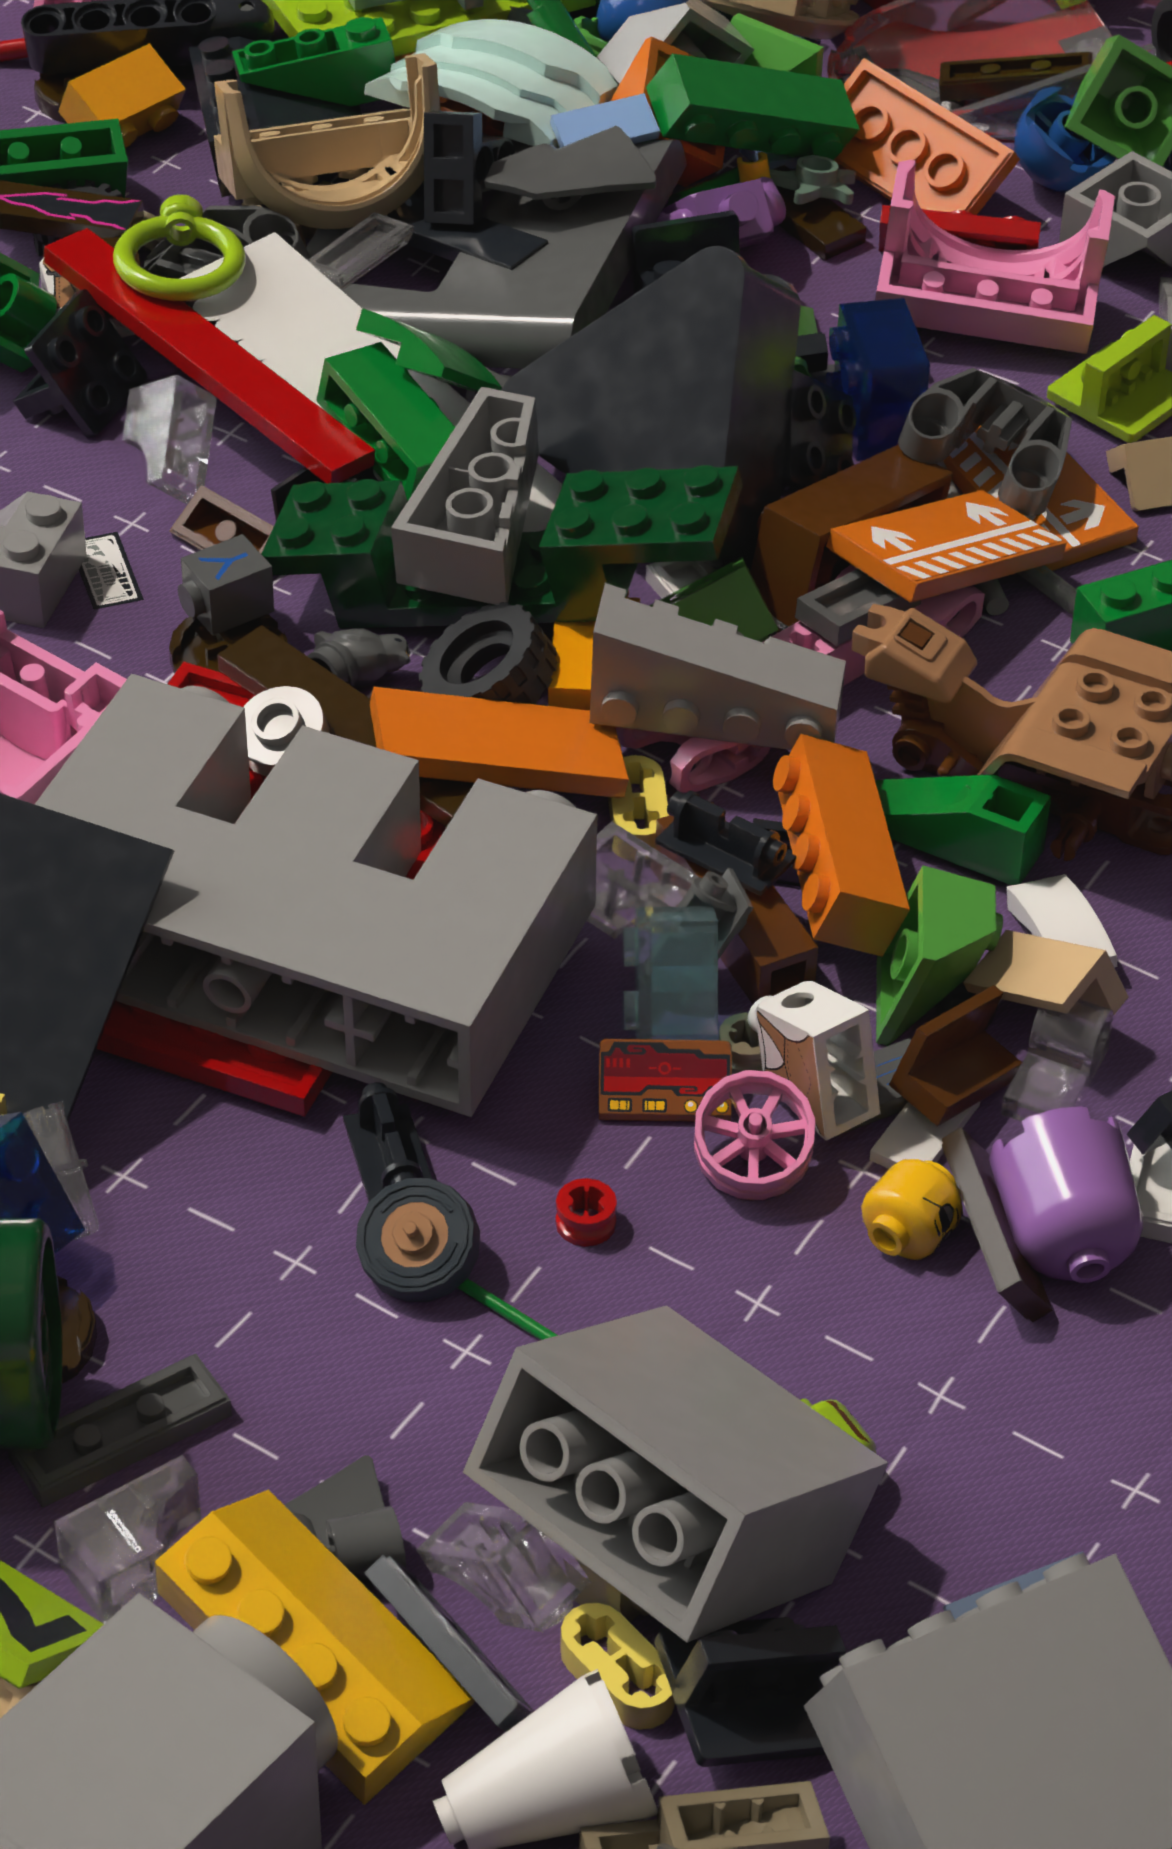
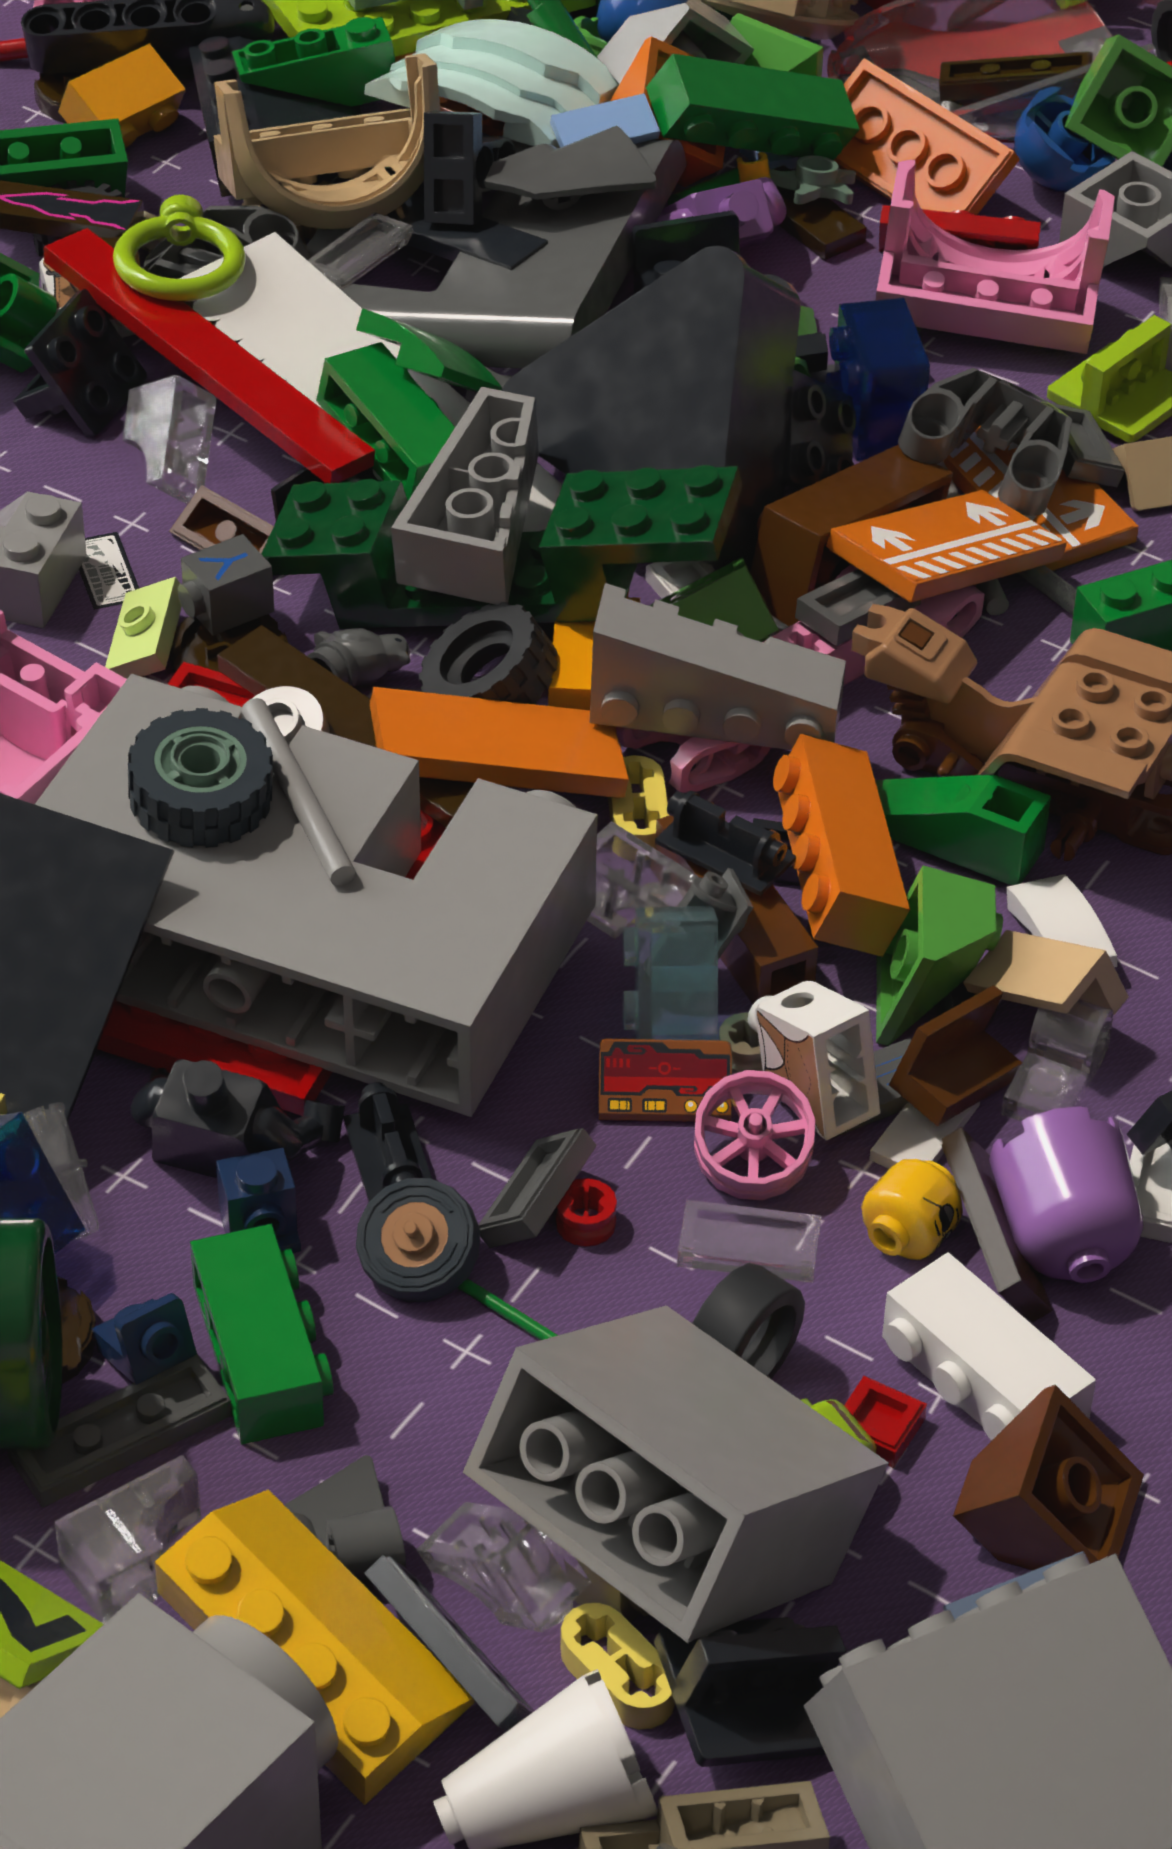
(145, 629): none -> yellowish green plate
(146, 1338): none -> dark blue bracket
(200, 777): none -> black wheel
(219, 1114): none -> black torso
(259, 1192): none -> dark blue brick
(260, 1333): none -> green brick
(301, 795): none -> light grey bar
(536, 1188): none -> dark grey tile
(732, 1235): none -> clear tile
(754, 1316): none -> black tyre
(887, 1417): none -> red tile
(977, 1346): none -> white brick
(1049, 1488): none -> reddish brown slope
(1088, 451): none -> dark grey tile

